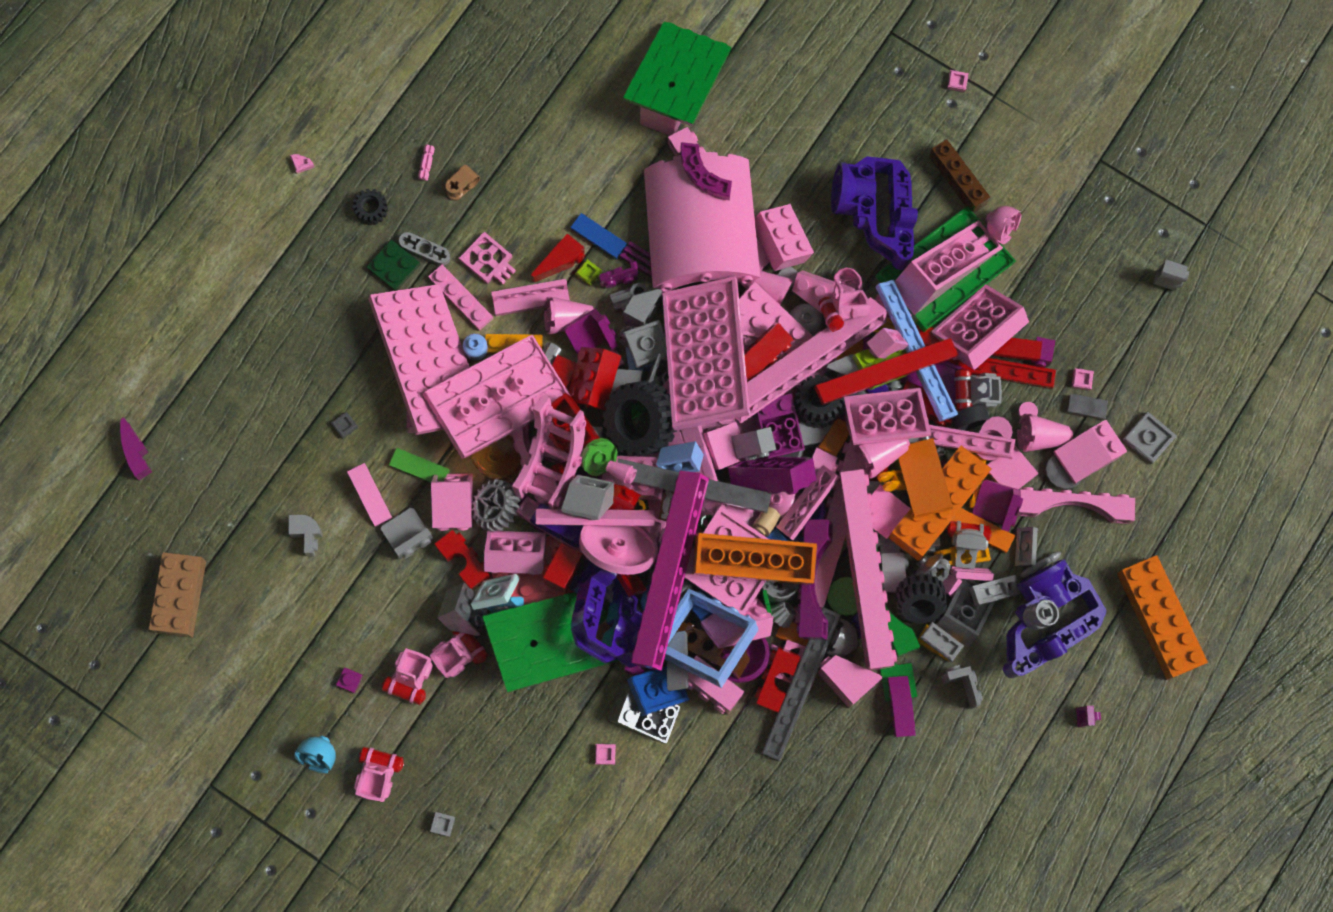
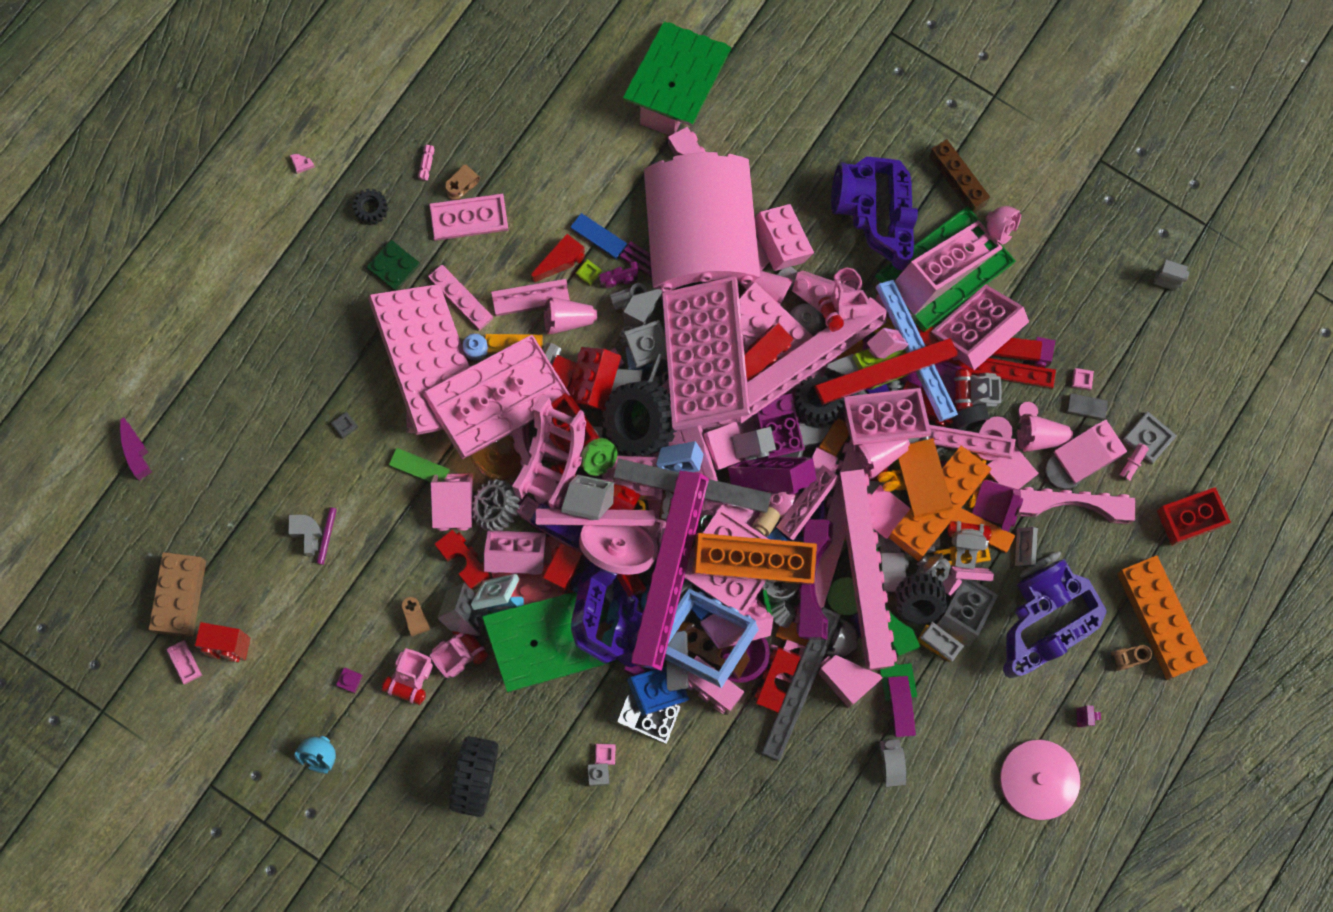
(184, 662): none -> bright pink plate
(222, 641): none -> red brick
(326, 536): none -> magenta bar
(369, 494): bright pink slope -> none
(375, 778): bright pink piece -> none
(406, 533): light grey bracket -> none
(415, 619): none -> medium nougat piece
(427, 256): light grey beam -> none
(442, 824): light grey plate -> none
(468, 217): none -> bright pink tile
(473, 776): none -> black tyre
(499, 268): bright pink piece -> none
(590, 331): magenta bracket -> none
(598, 775): none -> light grey brick
(621, 471): bright pink cone -> none
(700, 175): magenta tile -> none
(893, 763): none -> light grey brick
(957, 81): bright pink tile -> none
(969, 678): light grey bracket -> none
(994, 590): light grey plate -> none
(1039, 780): none -> bright pink dish
(1041, 615): light grey wheel -> none
(1128, 658): none -> medium nougat piece
(1134, 461): none -> bright pink axle
(1193, 516): none -> red brick

